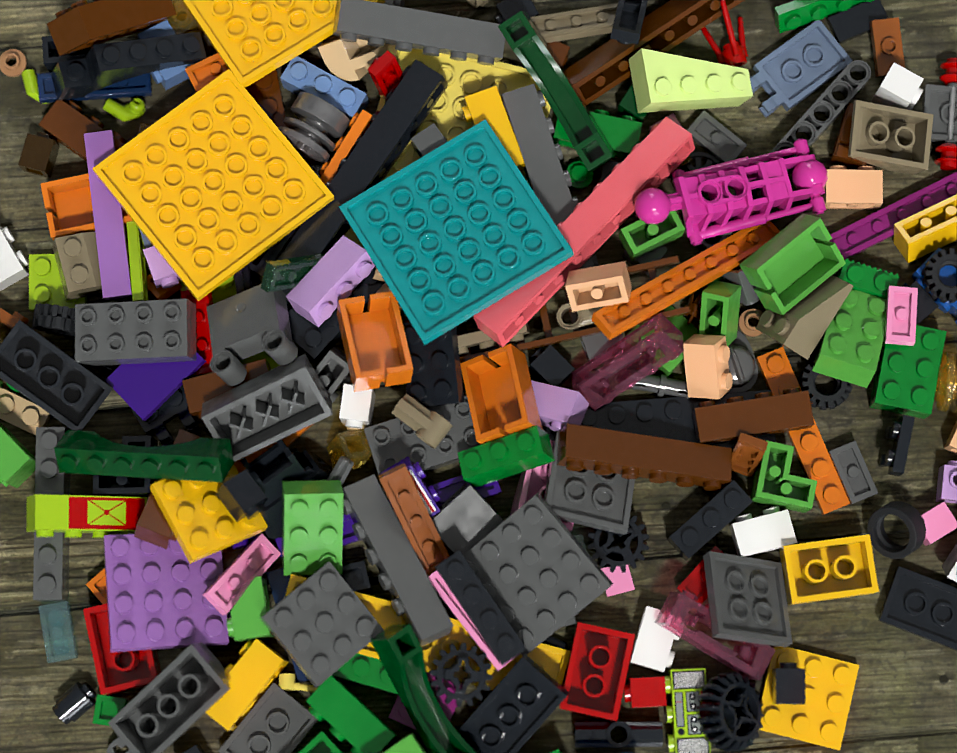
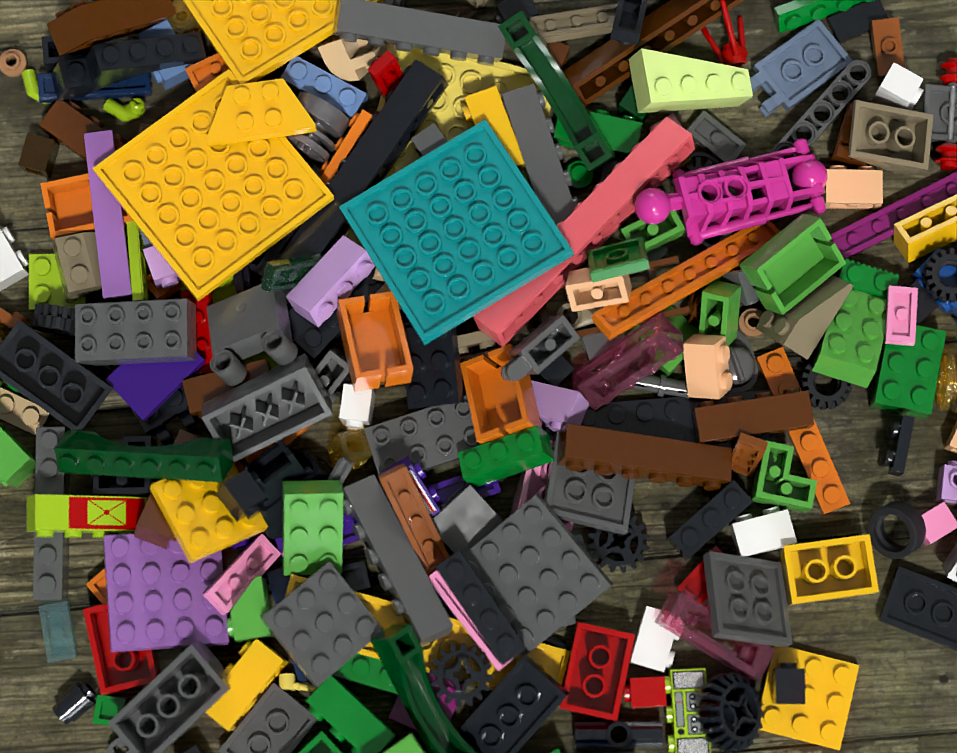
(258, 113): none -> yellow wing
(427, 425): dark tan piece -> none
(539, 348): none -> dark grey brick
(618, 259): none -> green tile
(621, 581): bright pink tile -> none
(853, 472): dark grey plate -> none

